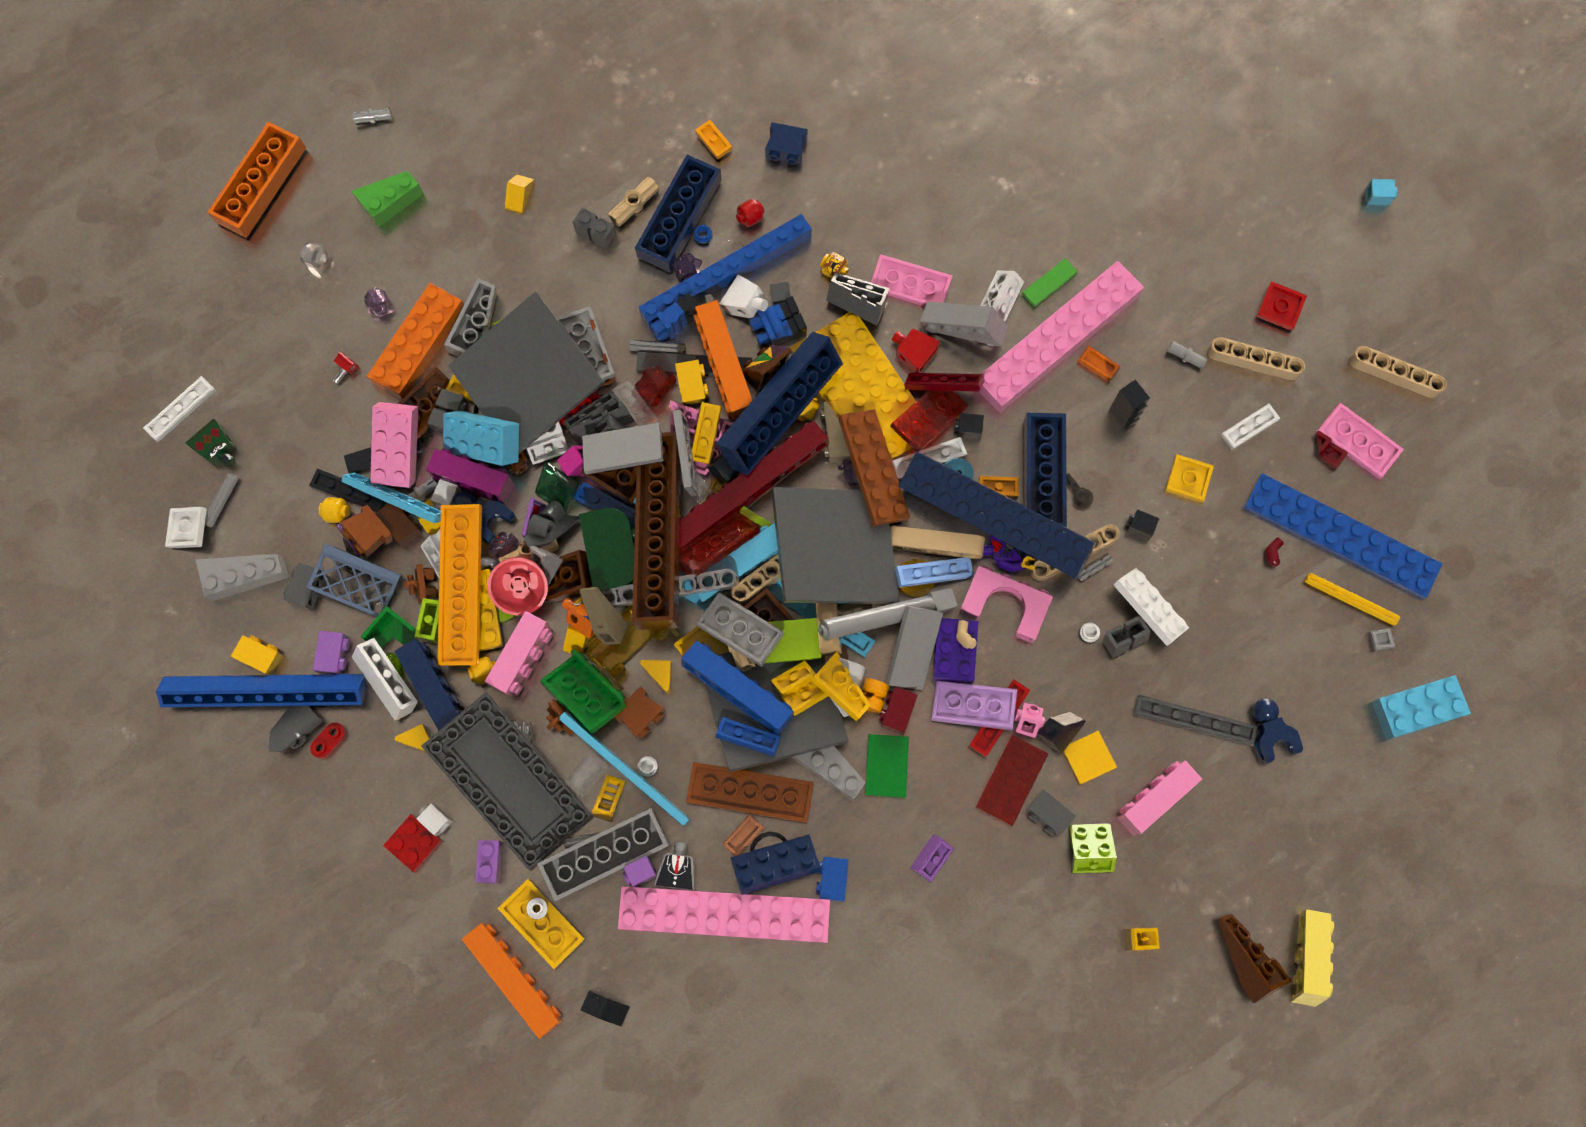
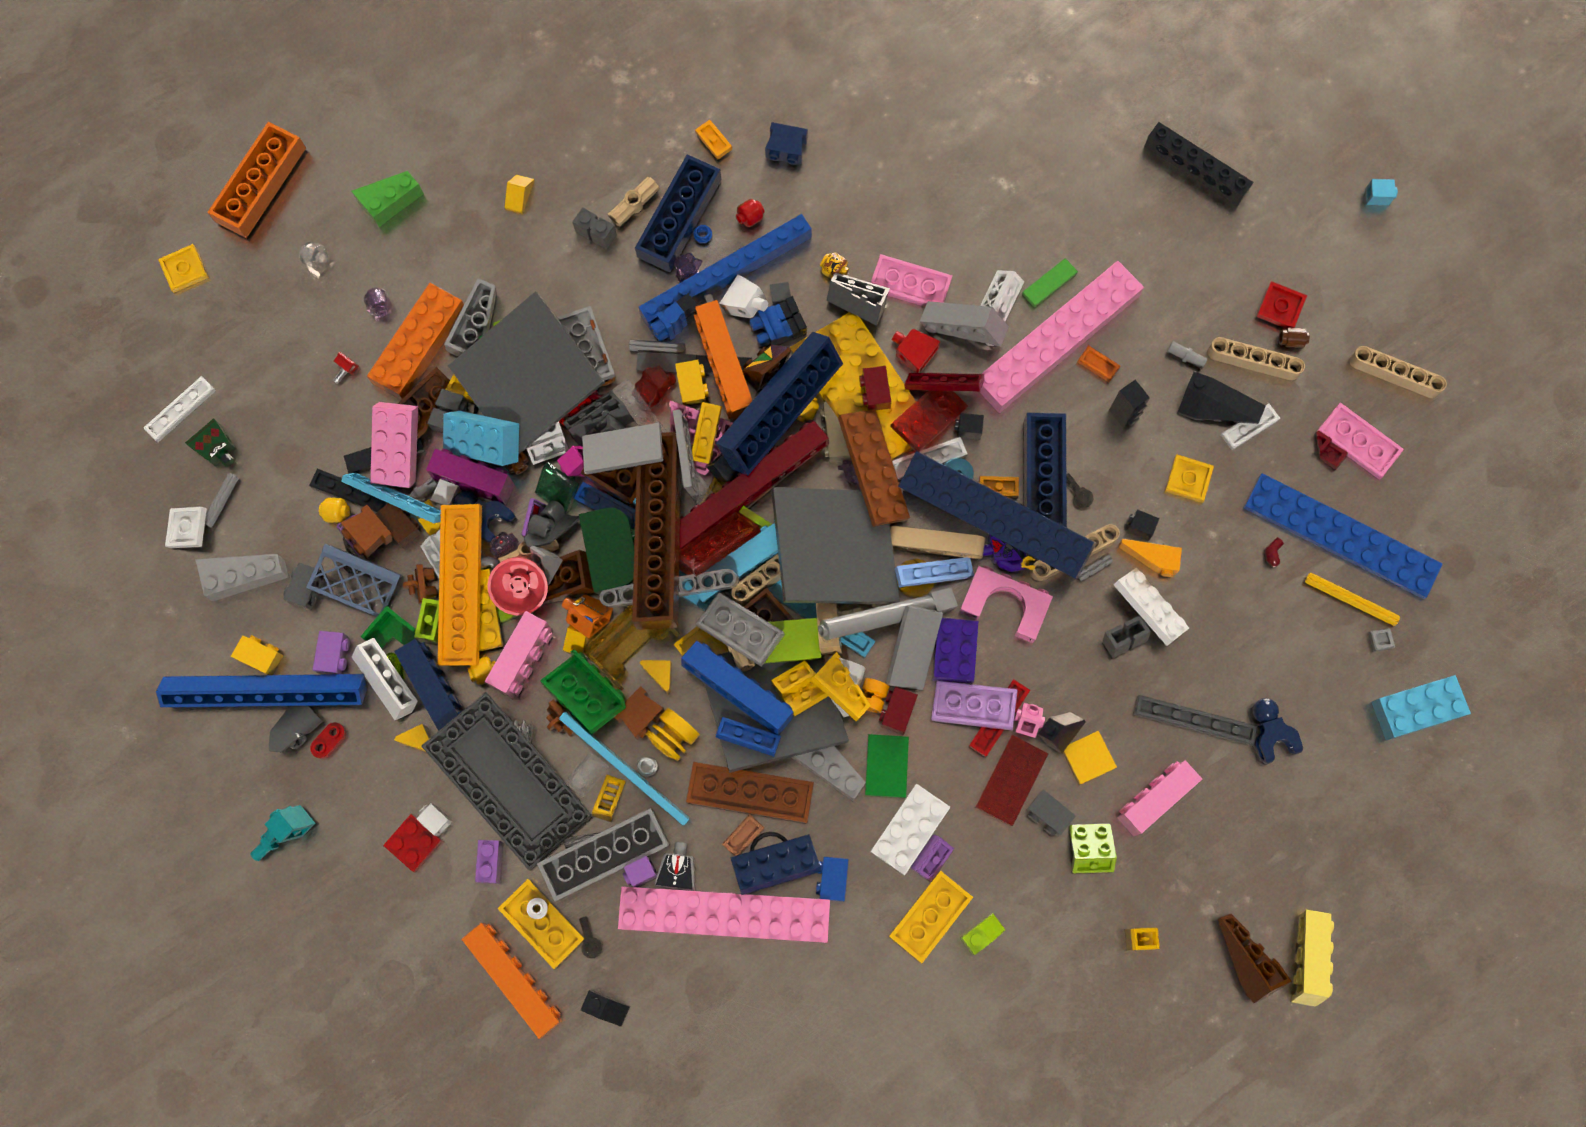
(183, 268): none -> yellow tile
(282, 827): none -> teal brick
(372, 115): light grey pin -> none
(591, 946): none -> clear smoke plate
(604, 618): dark tan slope -> none
(672, 734): none -> yellow wheel
(876, 388): none -> dark red brick
(910, 829): none -> white plate
(931, 917): none -> yellow plate
(963, 637): tan arm -> none
(982, 934): none -> lime slope
(1089, 632): white plate -> none
(1157, 557): none -> light orange slope
(1198, 163): none -> black brick
(1216, 401): none -> black wedge
(1294, 337): none -> reddish brown brick

